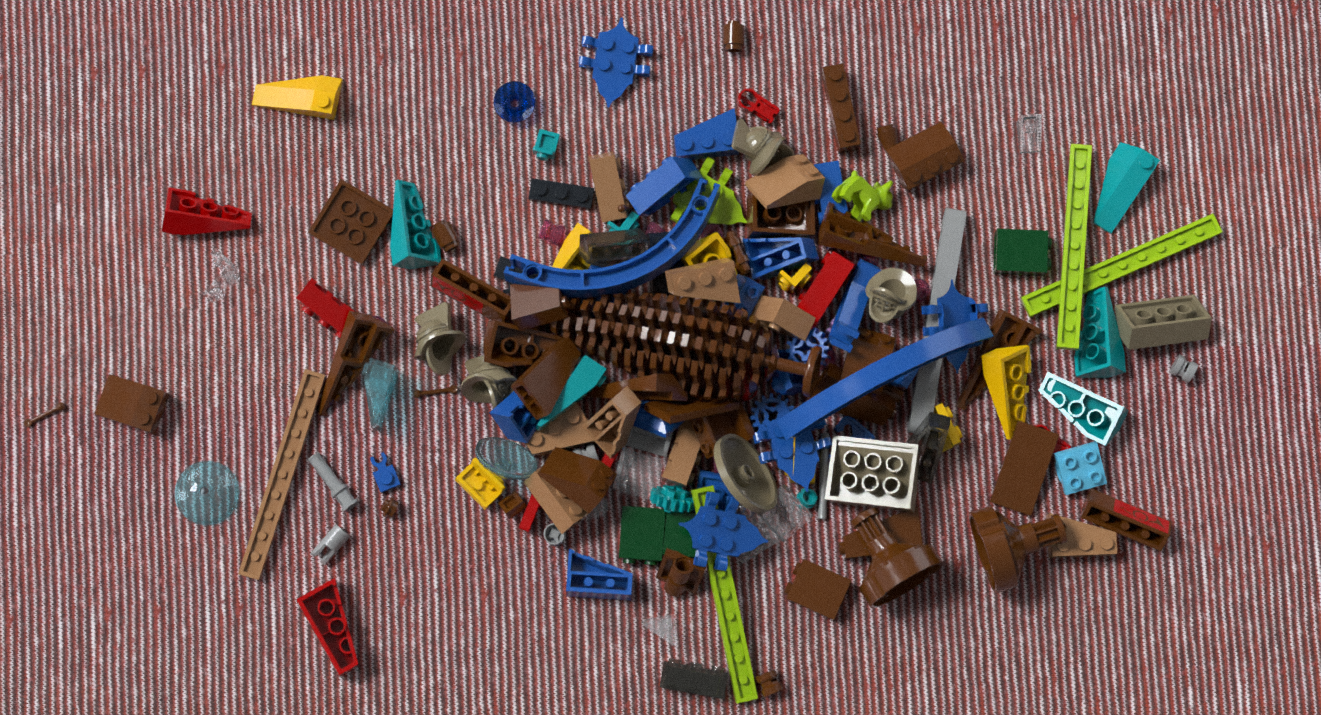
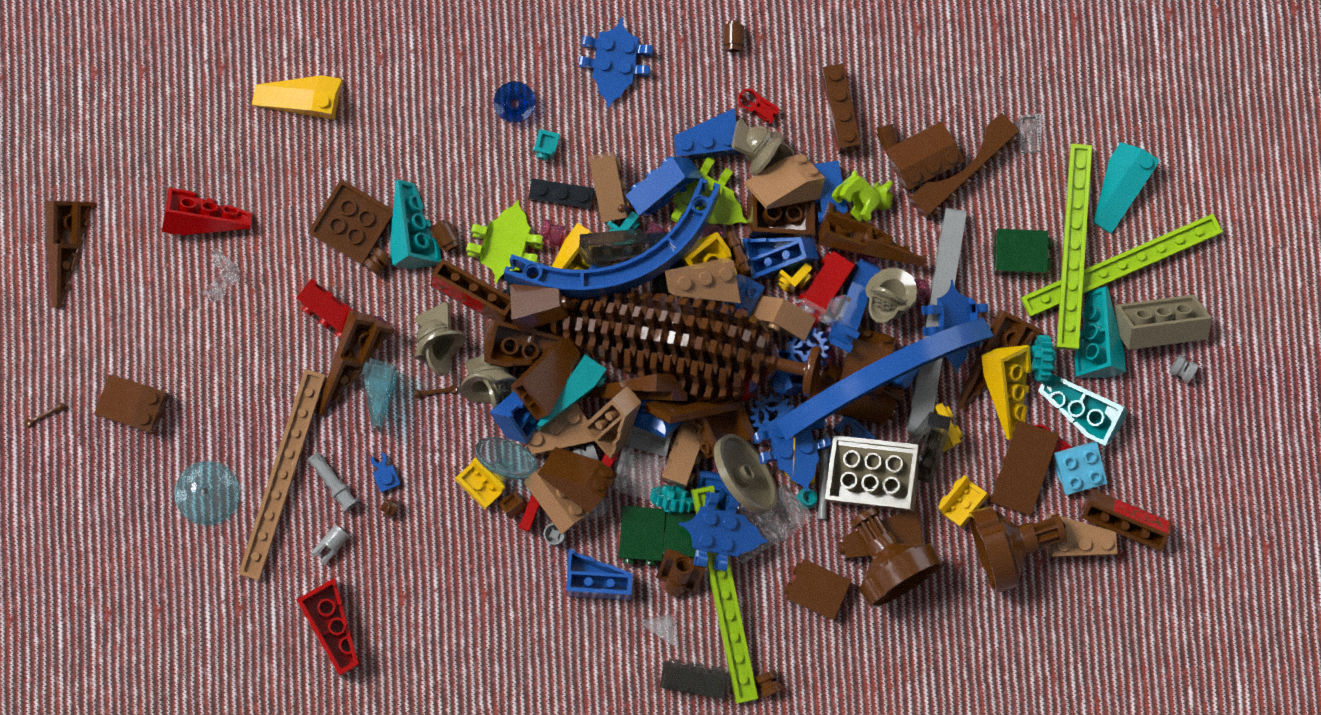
(64, 234): none -> reddish brown wedge
(374, 266): none -> reddish brown wheel
(502, 238): none -> lime animal
(836, 309): none -> clear bracket
(933, 194): none -> reddish brown arch
(962, 500): none -> yellow bracket
(1043, 358): none -> teal gear

